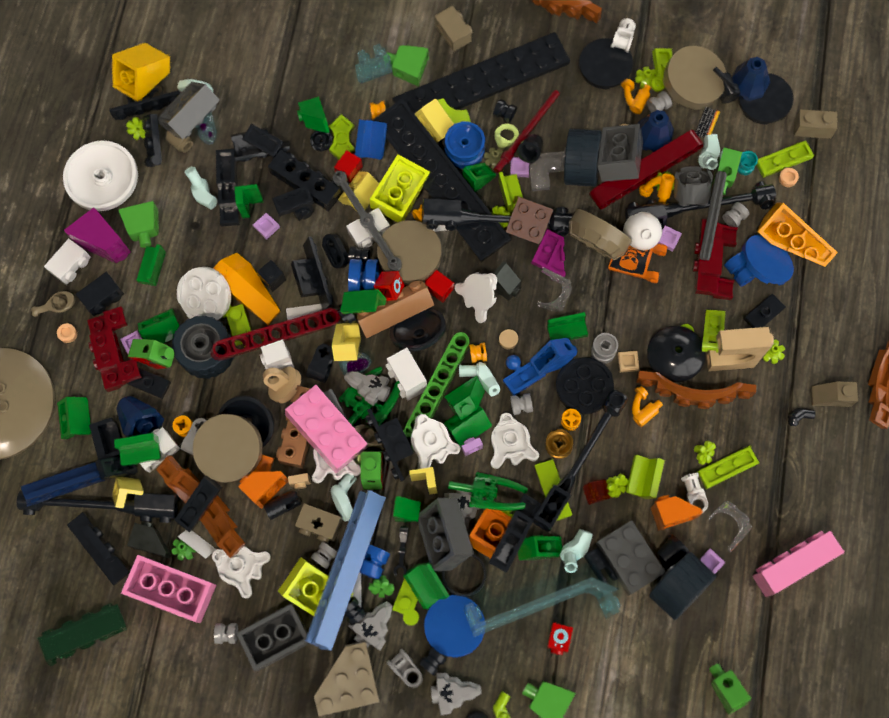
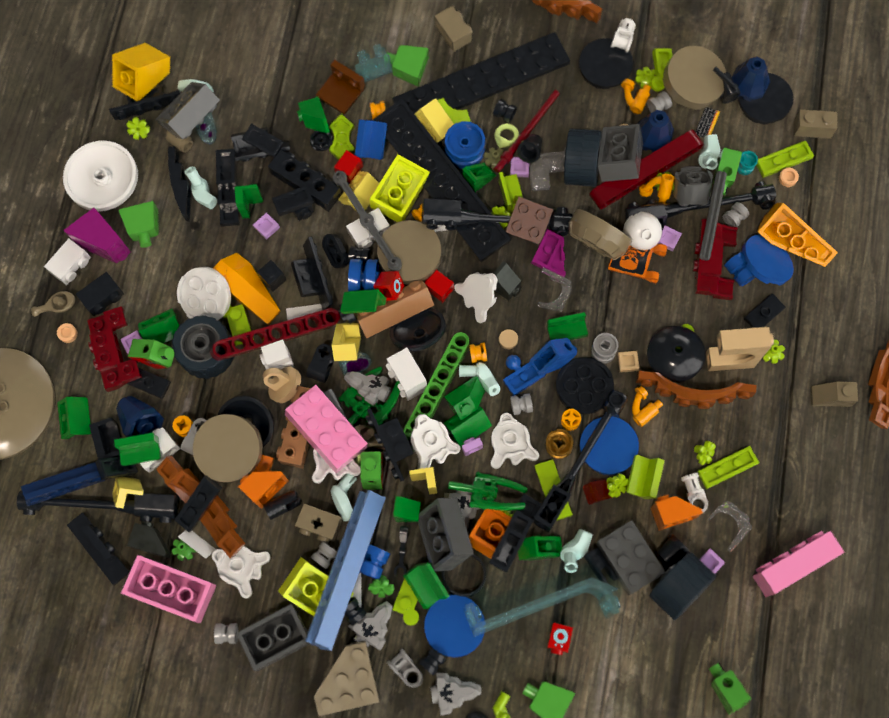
(81, 634): clear green wedge -> none
(151, 265): green panel -> none
(152, 140): black plate -> none
(180, 186): none -> black slope
(299, 481): tan plate -> none
(341, 88): none -> reddish brown bracket
(613, 449): none -> blue tile
(713, 325): lime plate -> none
(798, 414): black arm -> none

